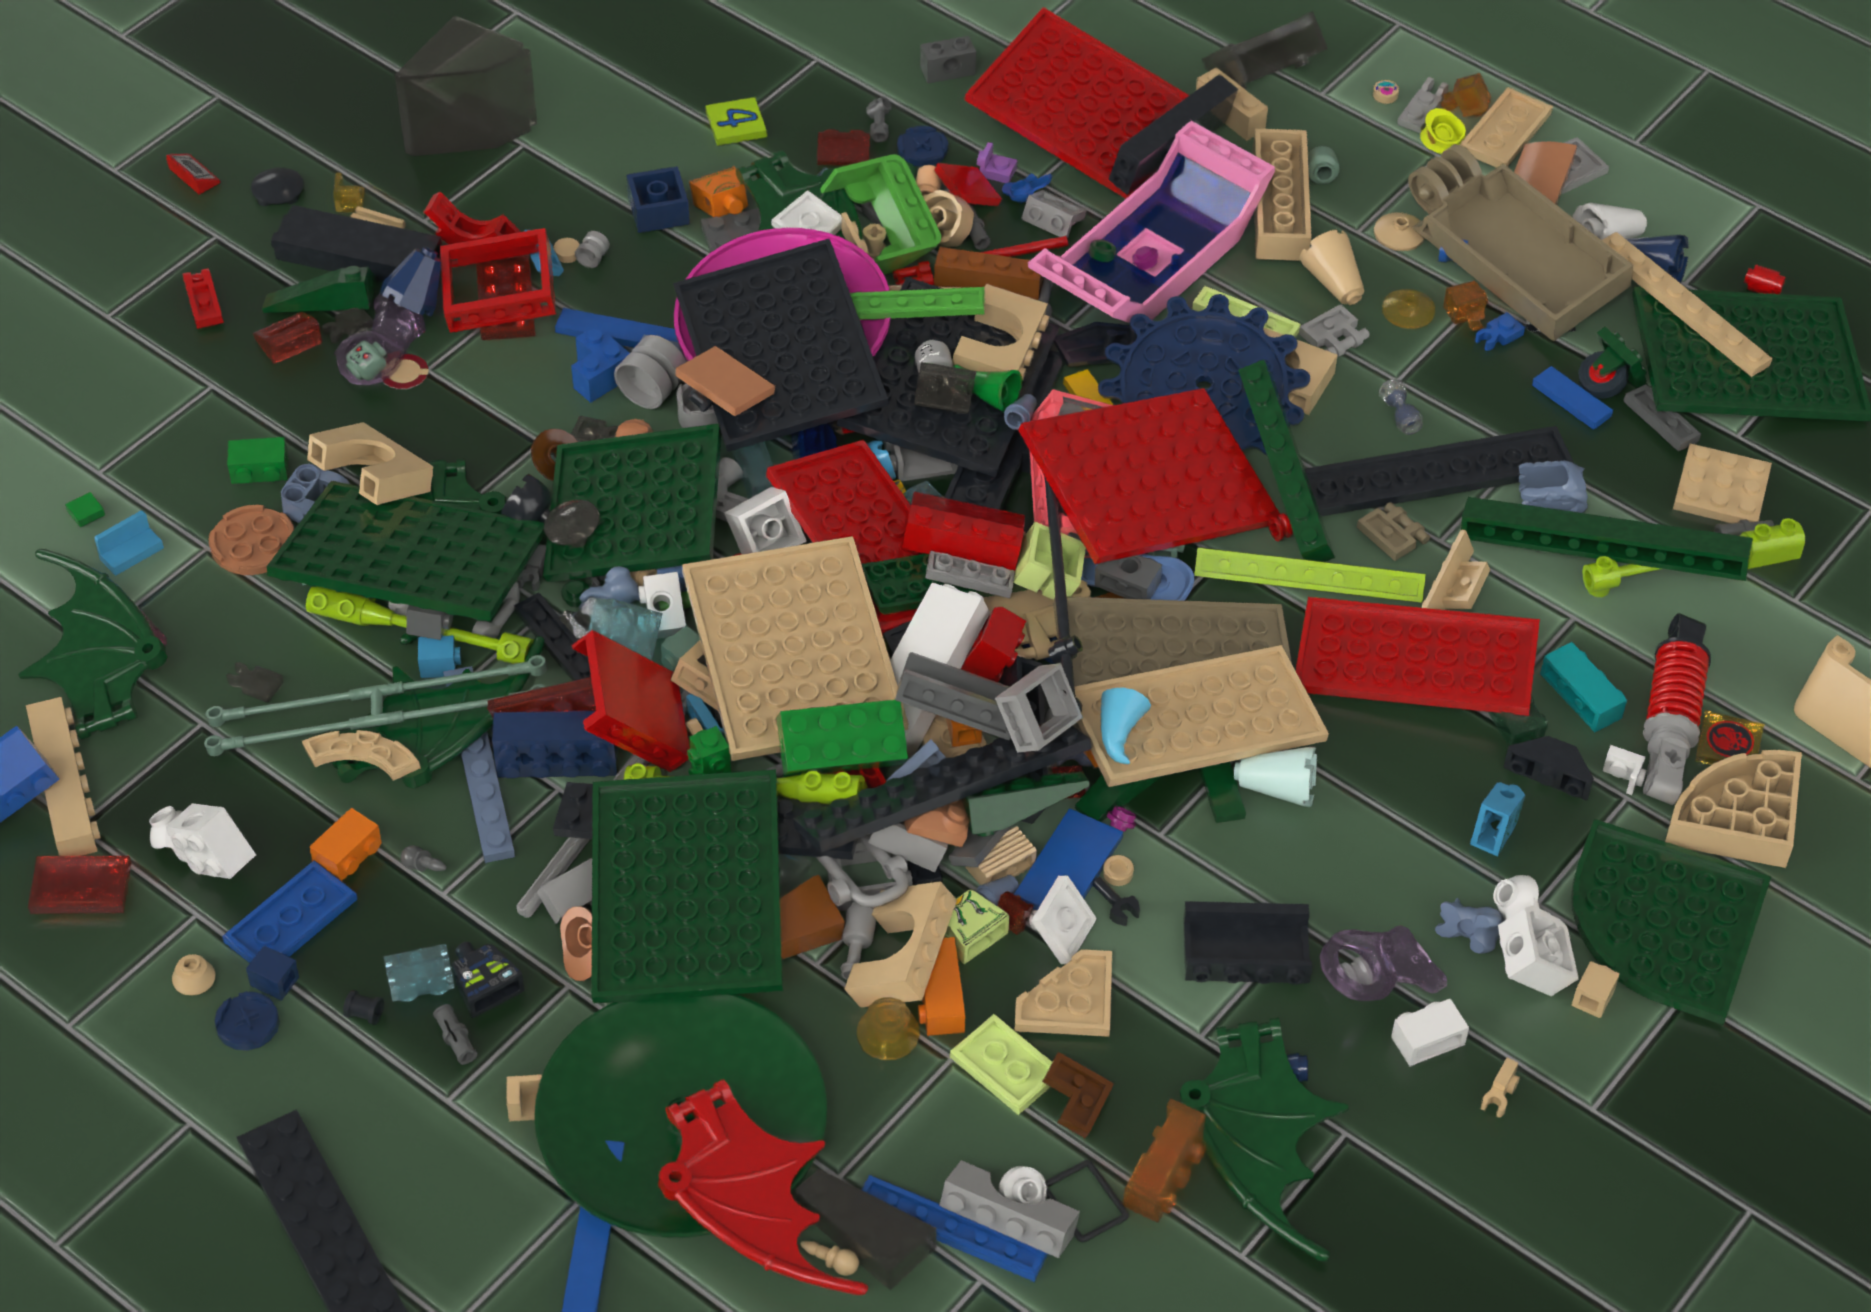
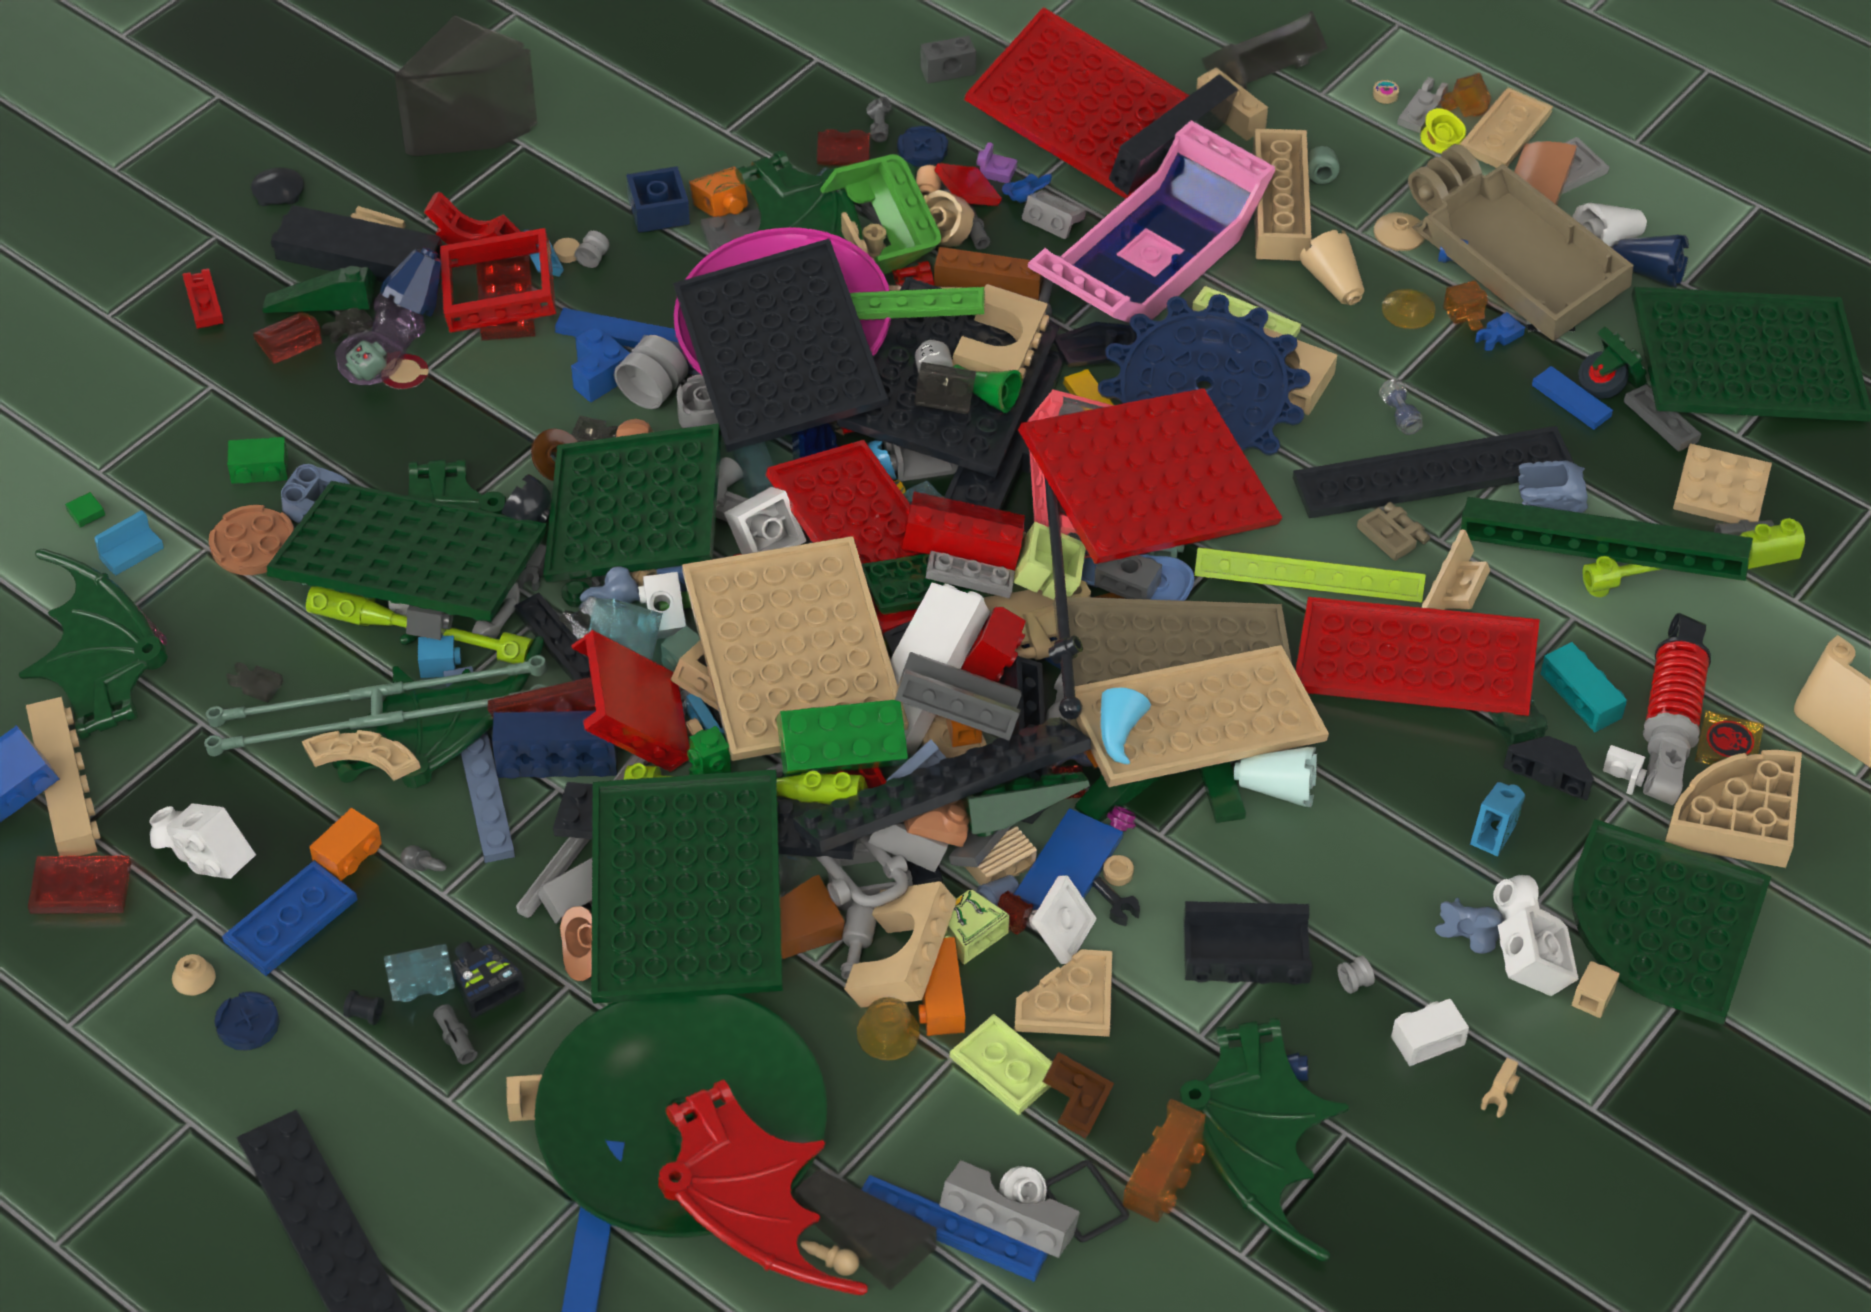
(192, 172): red slope -> none
(272, 973): dark blue panel -> none
(347, 197): clear yellow panel -> none
(392, 470): tan arch -> none
(571, 523): clear smoke dish -> none
(701, 401): black bar -> none
(725, 381): nougat tile -> none
(736, 121): lime tile -> none
(809, 213): white tile -> none
(1019, 714): light grey window -> none
(1020, 411): sand blue cone -> none
(1030, 247): red bar -> none
(1102, 250): dark green tile -> none
(1145, 257): magenta plate -> none
(1280, 527): red bush -> none
(1286, 462): dark green brick -> none
(1330, 326): light grey plate -> none
(1391, 957): clear purple animal -> none
(1691, 308): tan plate -> none
(1764, 280): red brick -> none

